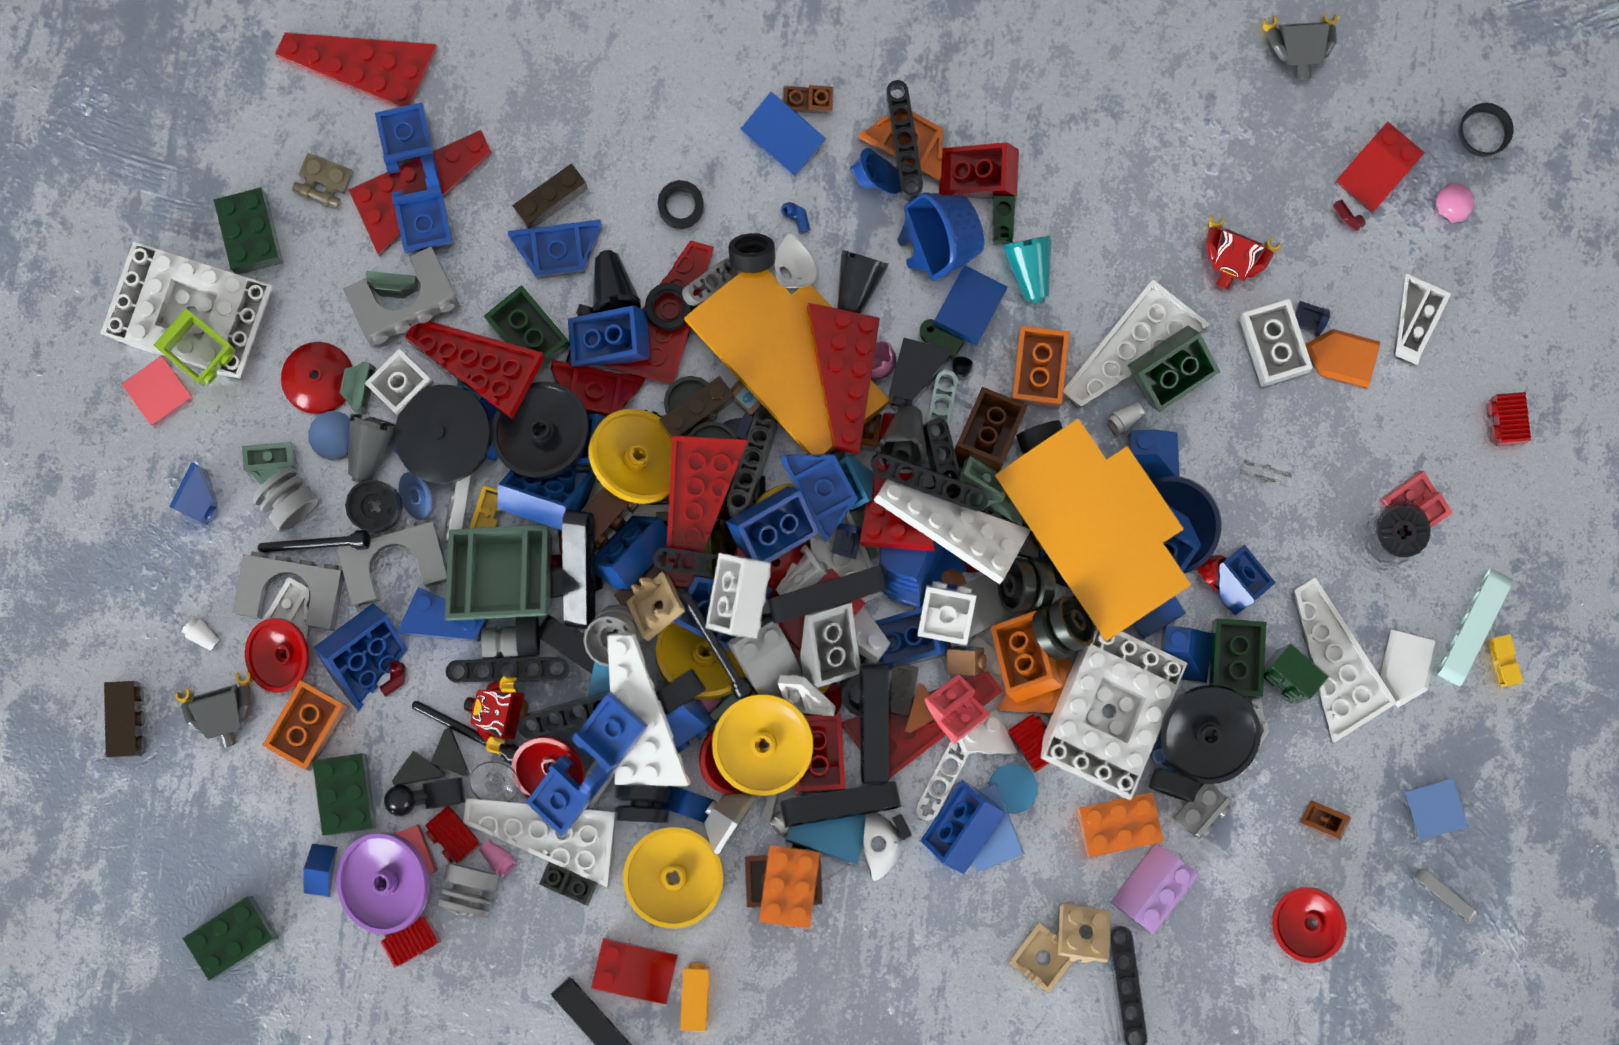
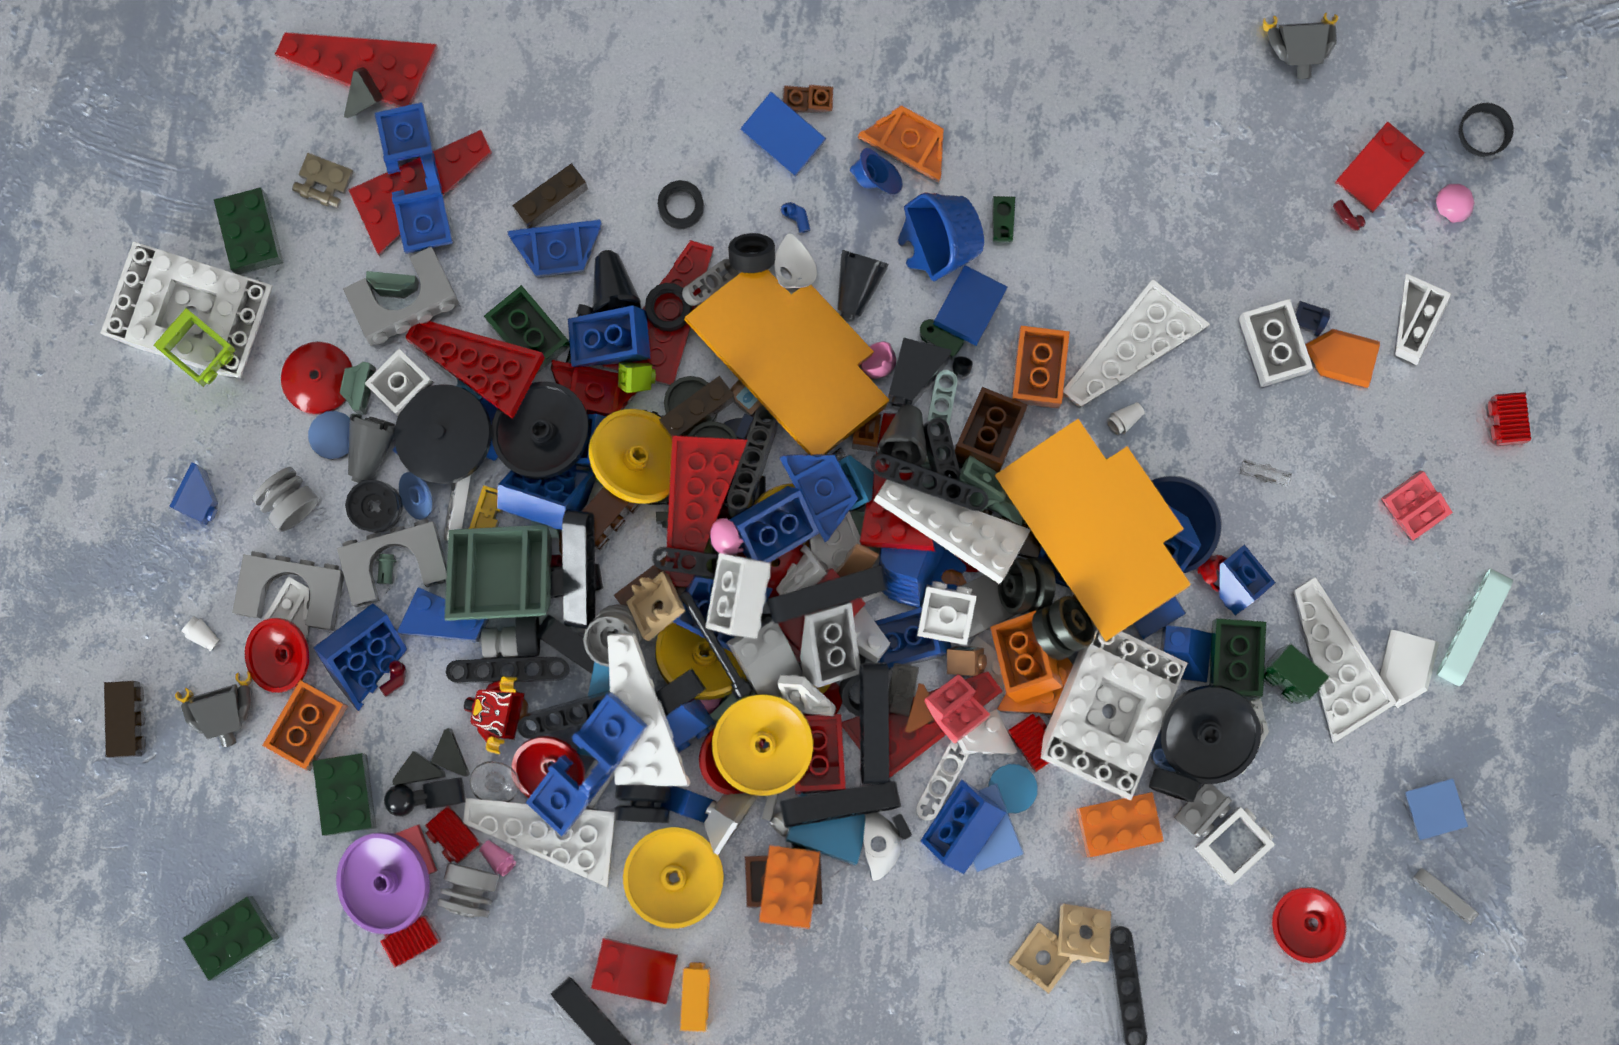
(156, 390): coral slope -> none
(267, 459): sand green slope -> none
(319, 870): blue slope -> none
(359, 540): black piece -> none
(362, 93): none -> pearl dark grey slope
(385, 568): none -> sand green pin
(507, 751): black piece -> none
(568, 883): pearl dark grey slope -> none
(630, 551): blue slope -> none
(635, 376): none -> lime slope
(725, 537): none -> bright pink hair
(845, 362): red wing -> none
(847, 540): dark blue tile -> none
(856, 560): none -> medium nougat slope
(901, 129): black beam -> none
(980, 170): red slope -> none
(1031, 266): teal cone -> none
(1034, 436): black tyre -> none
(1154, 888): lavender slope -> none
(1155, 452): blue slope -> none
(1173, 368): dark green brick -> none
(1215, 861): none -> white window
(1236, 254): red torso -> none
(1325, 820): dark orange slope -> none
(1394, 518): black wheel -> none
(1505, 661): yellow piece -> none

